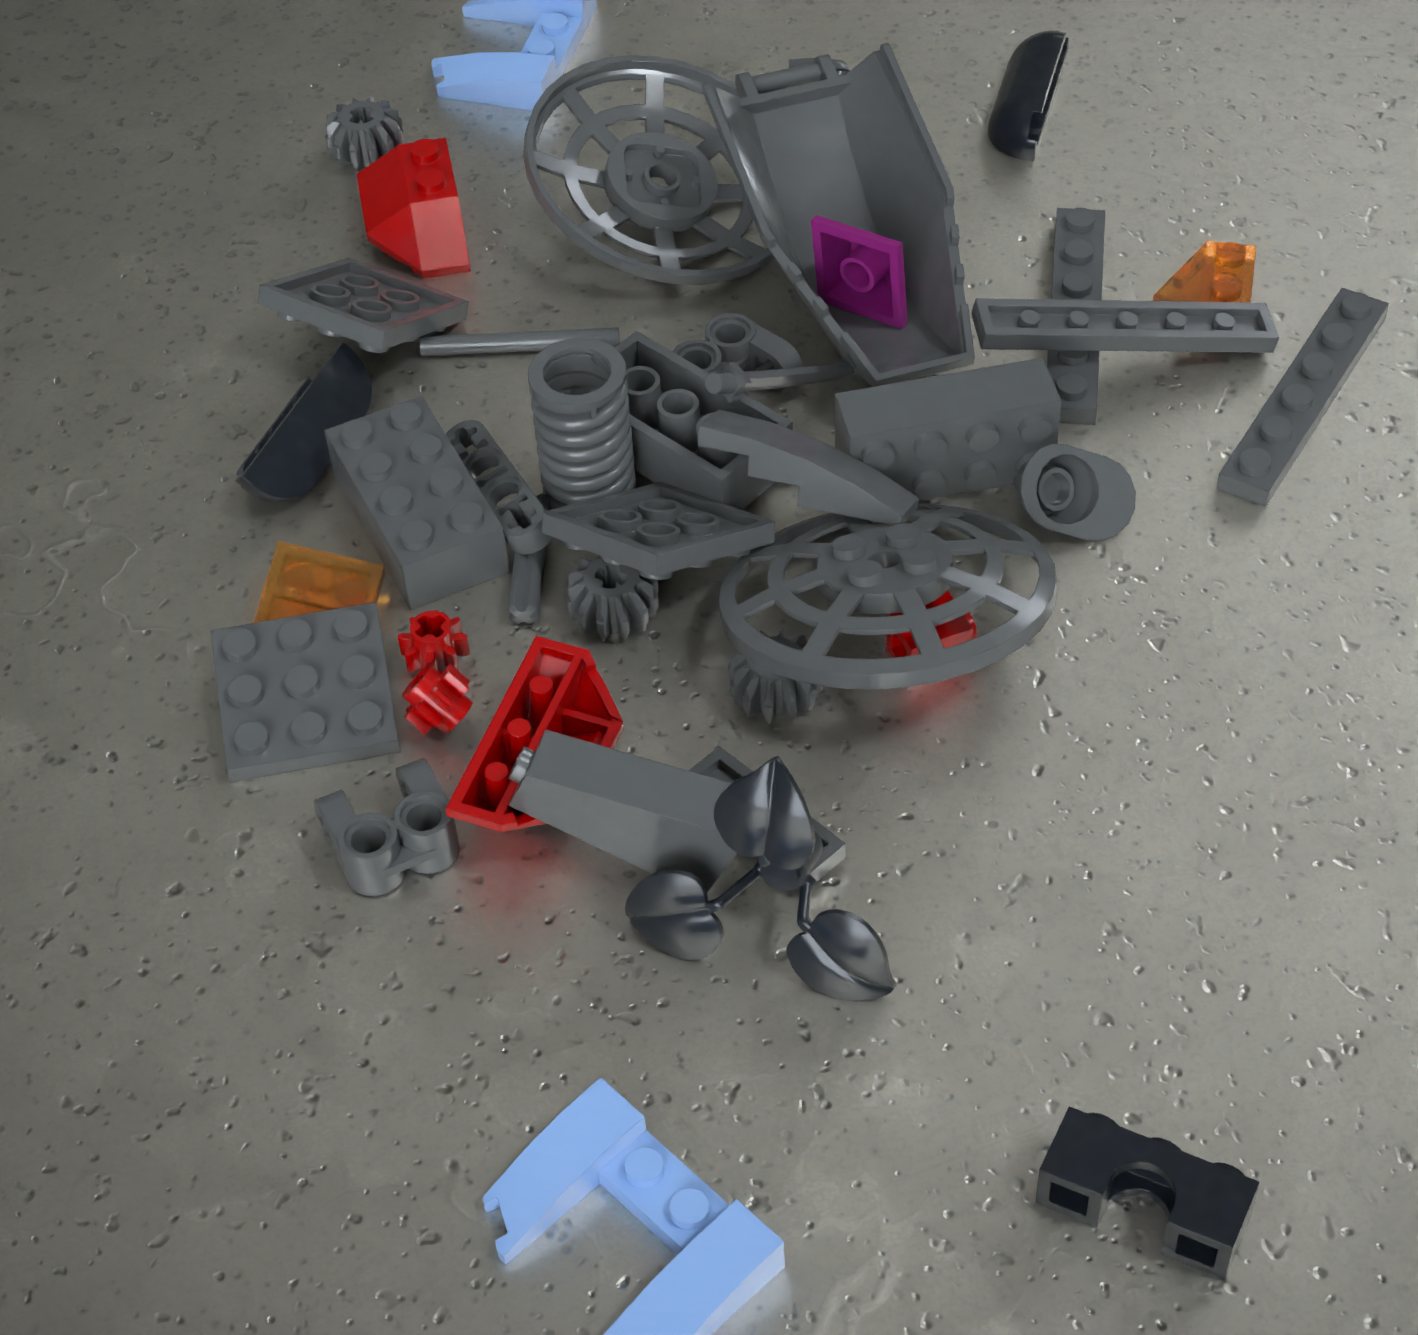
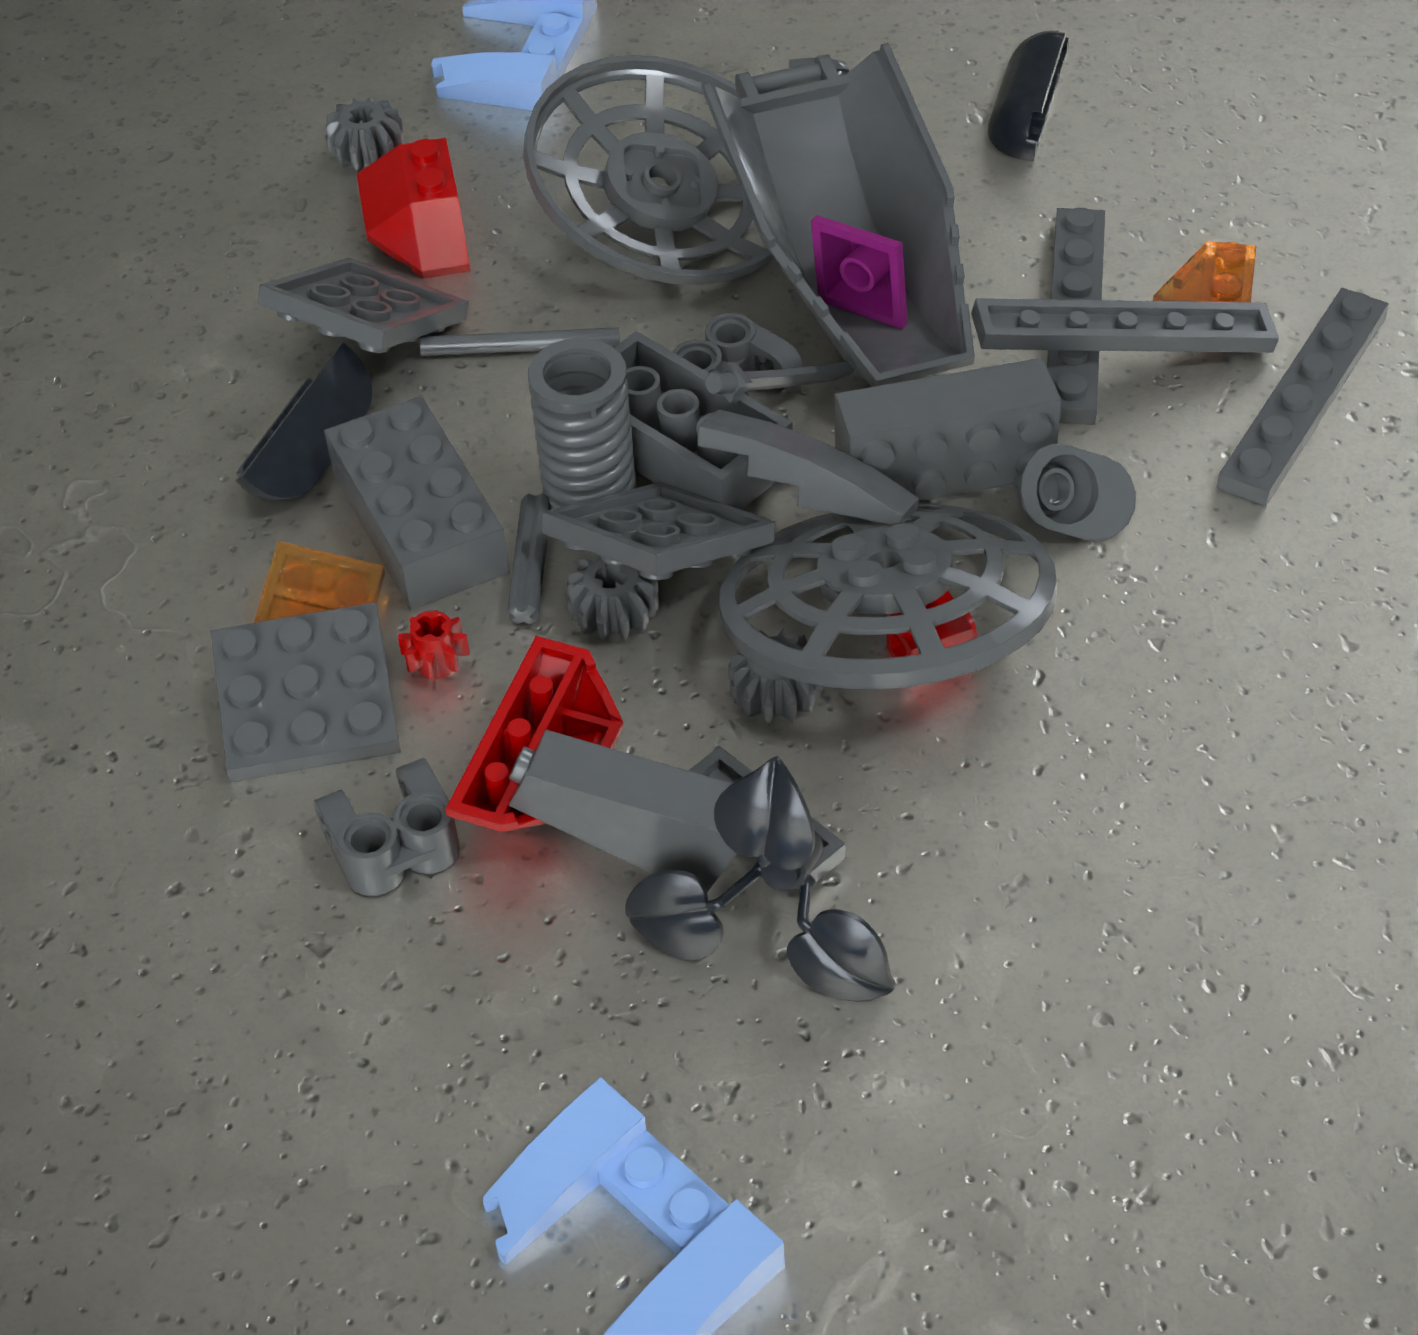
(437, 699): red gear -> none
(499, 484): dark grey beam -> none
(1100, 1162): black arch -> none

